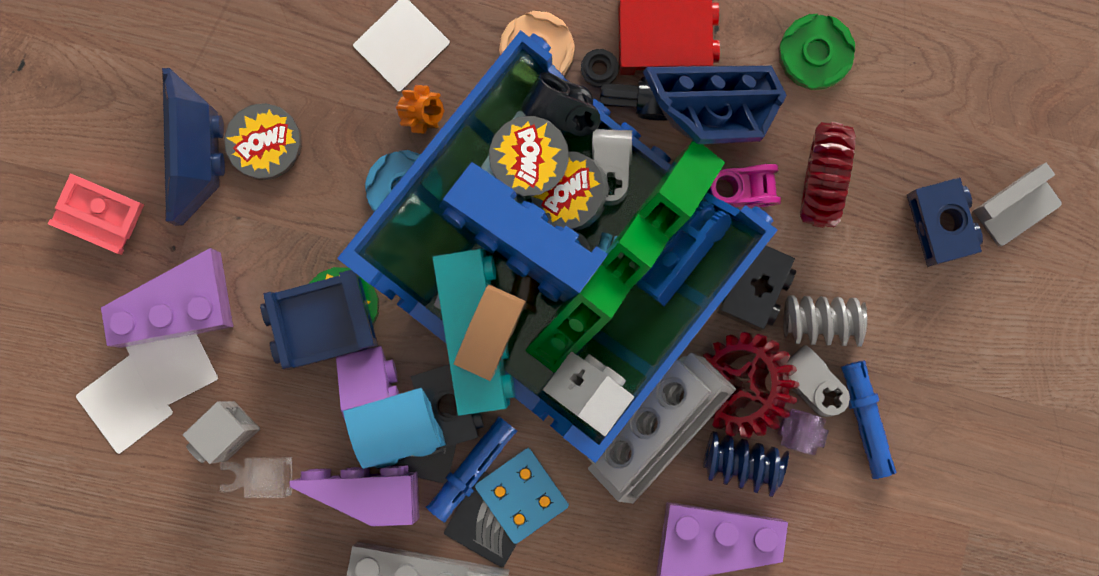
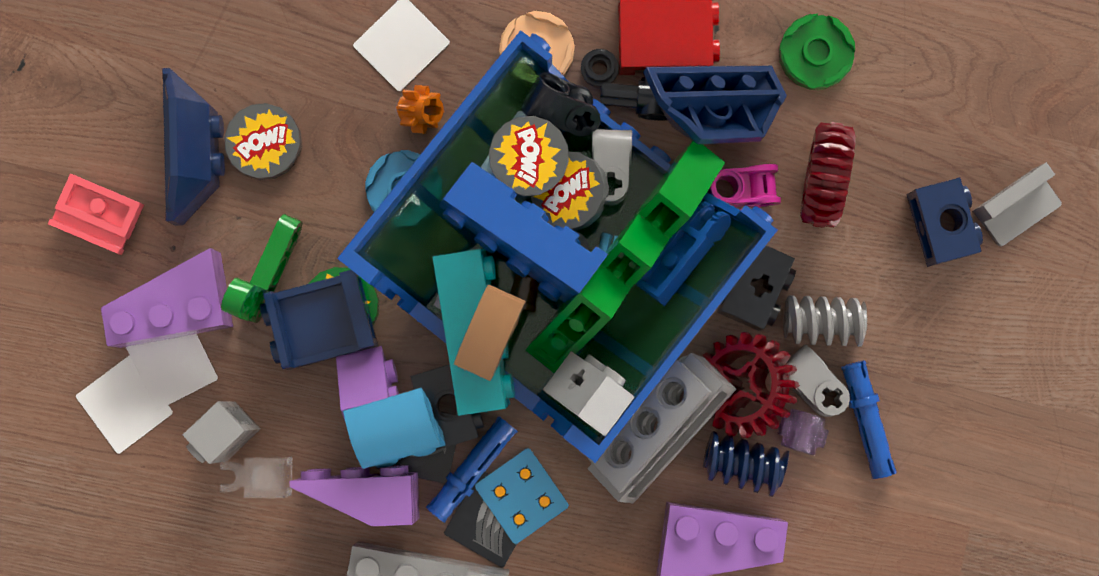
(243, 297): none -> green beam

